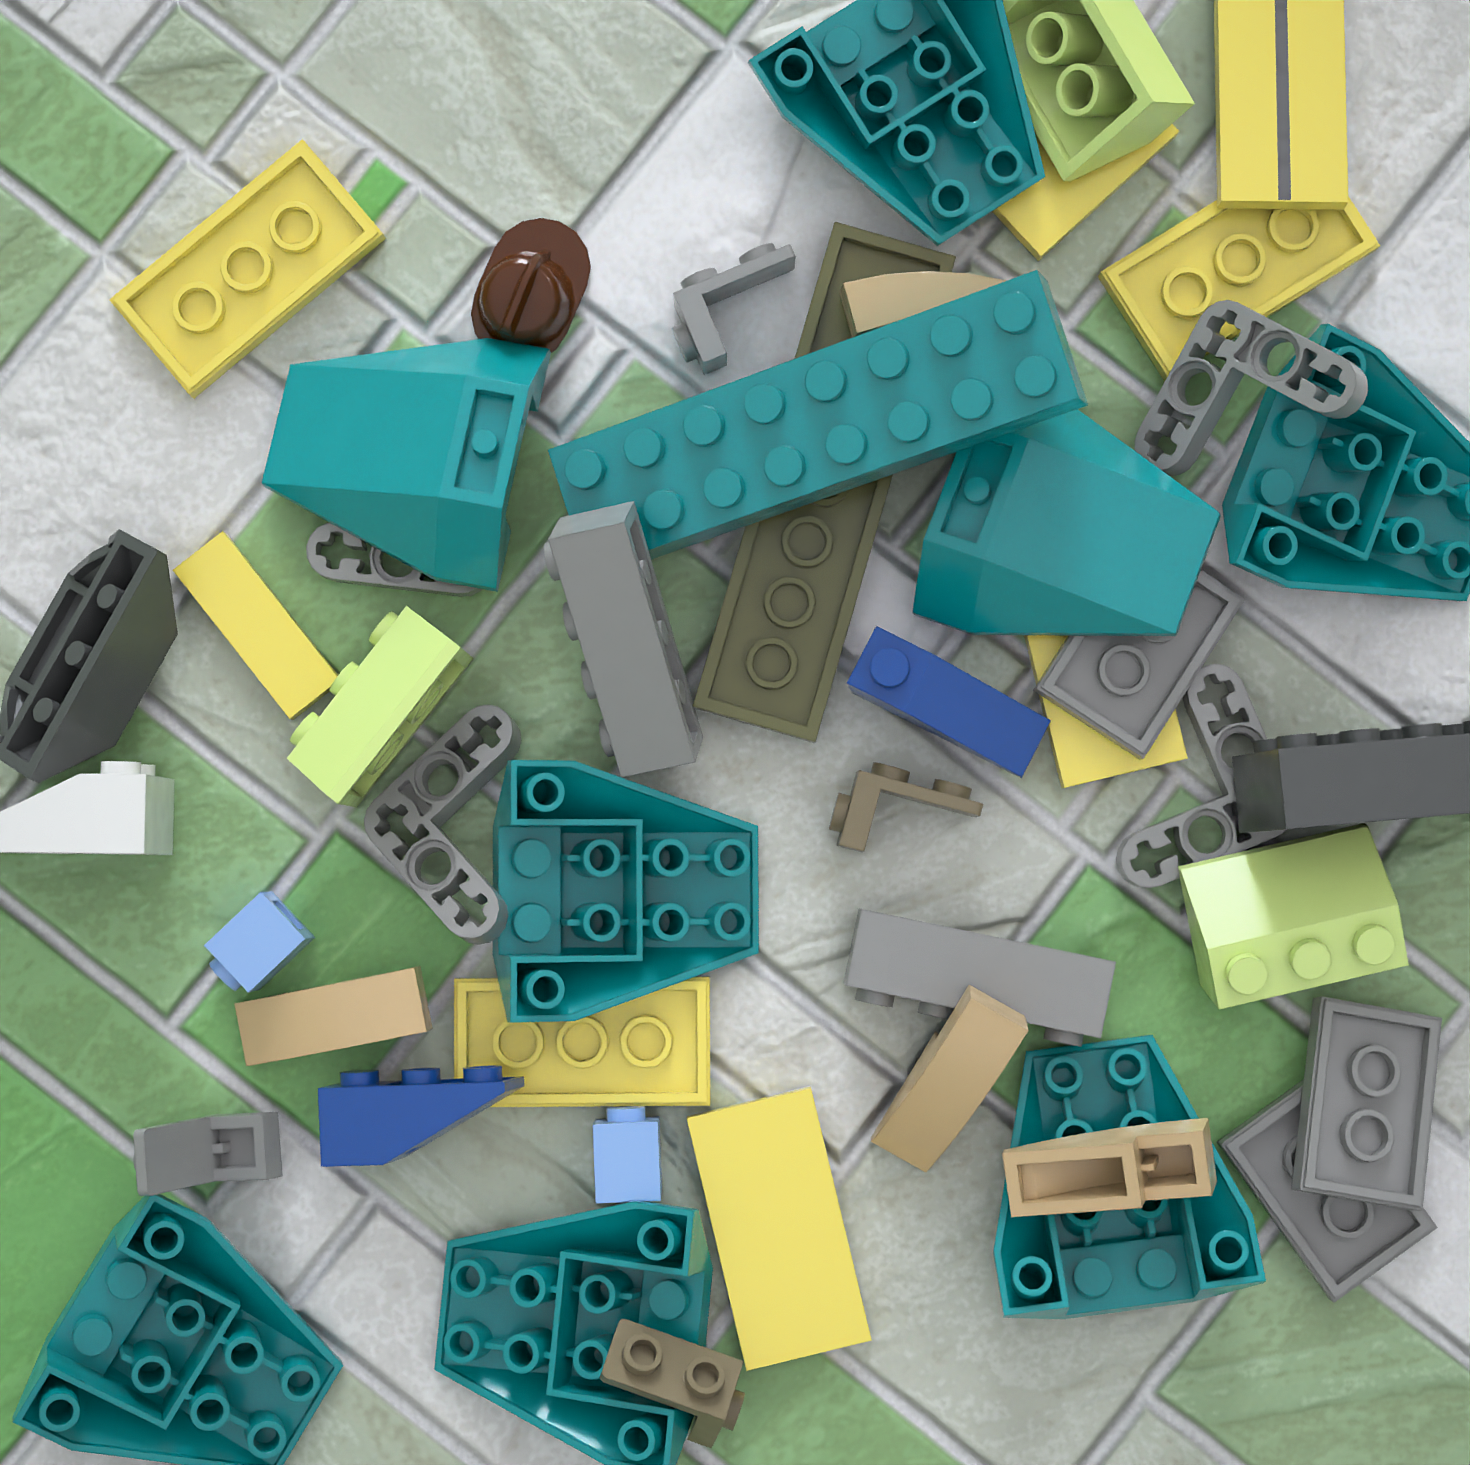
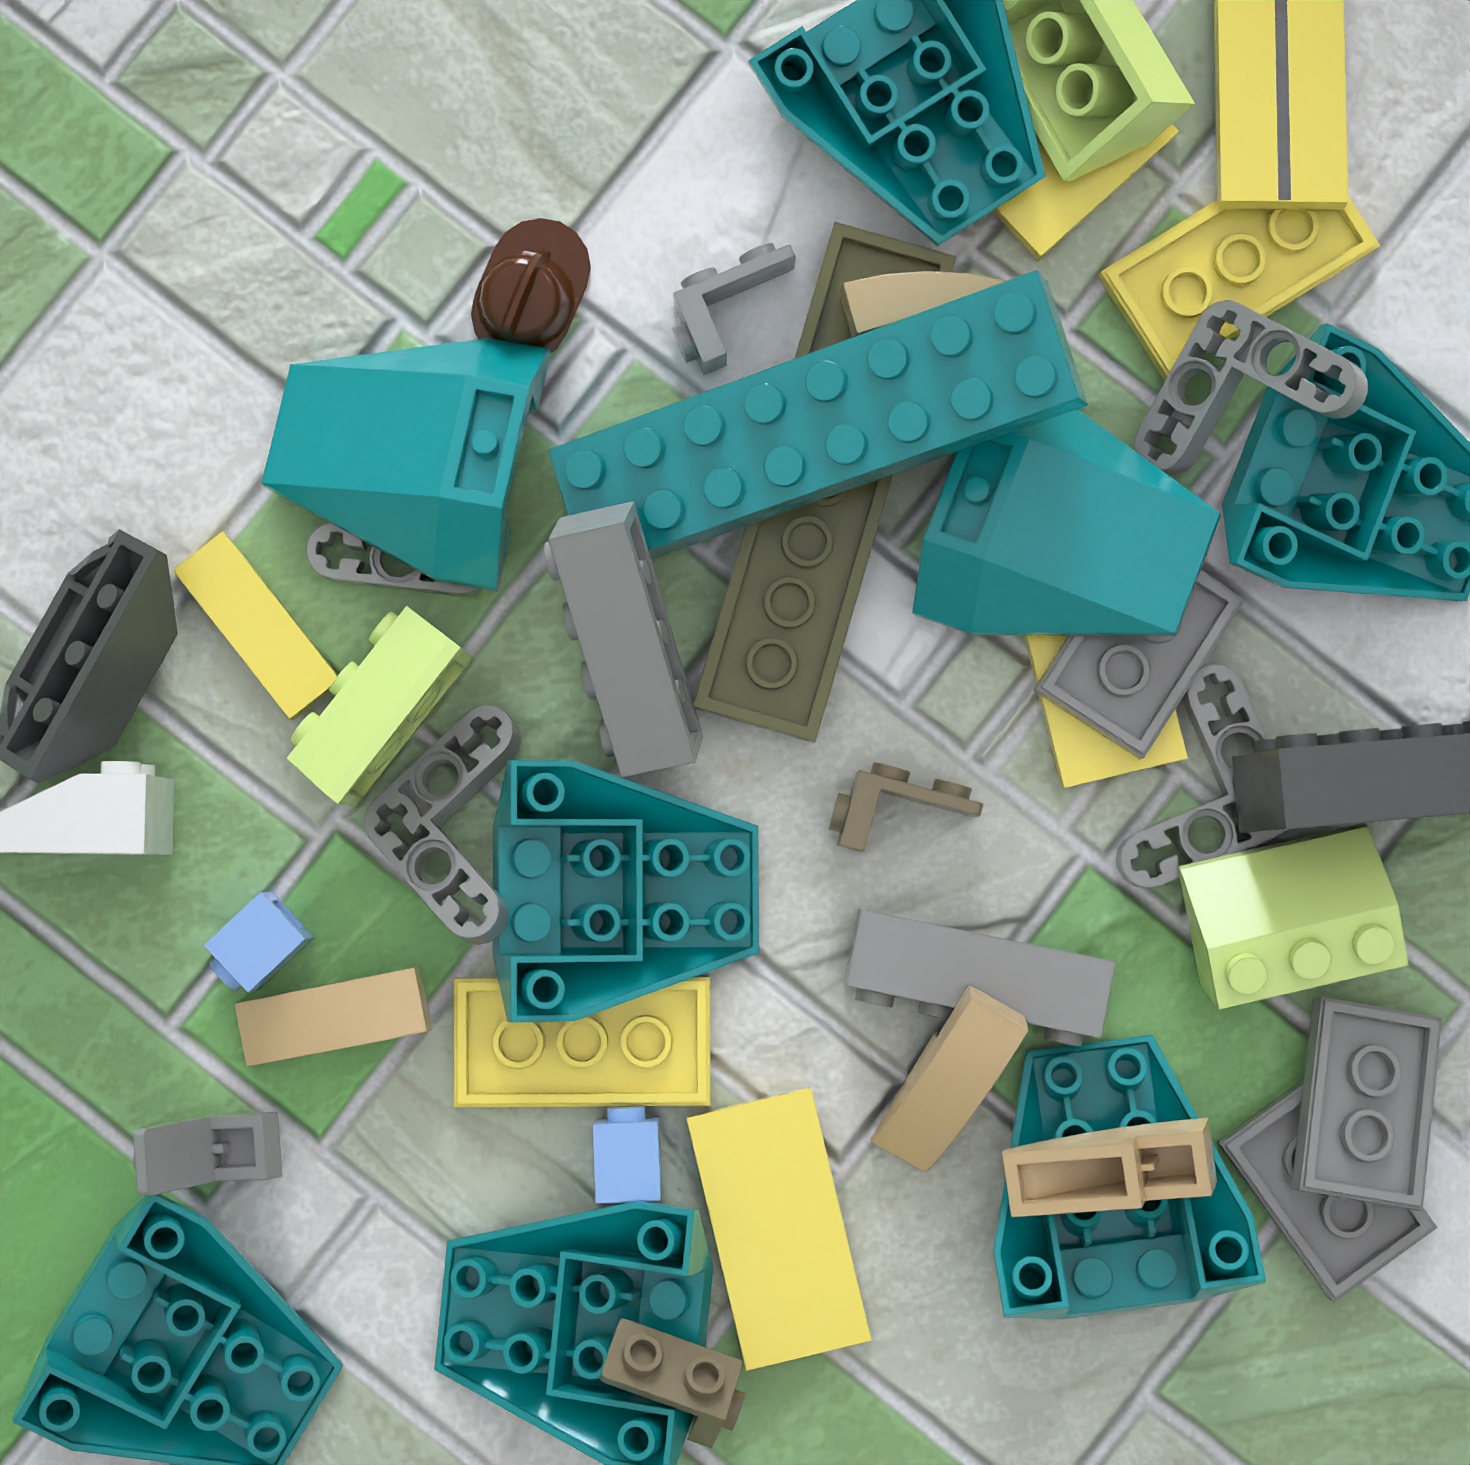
(247, 269): light yellow tile -> none
(388, 1120): blue slope -> none
(947, 702): blue slope -> none

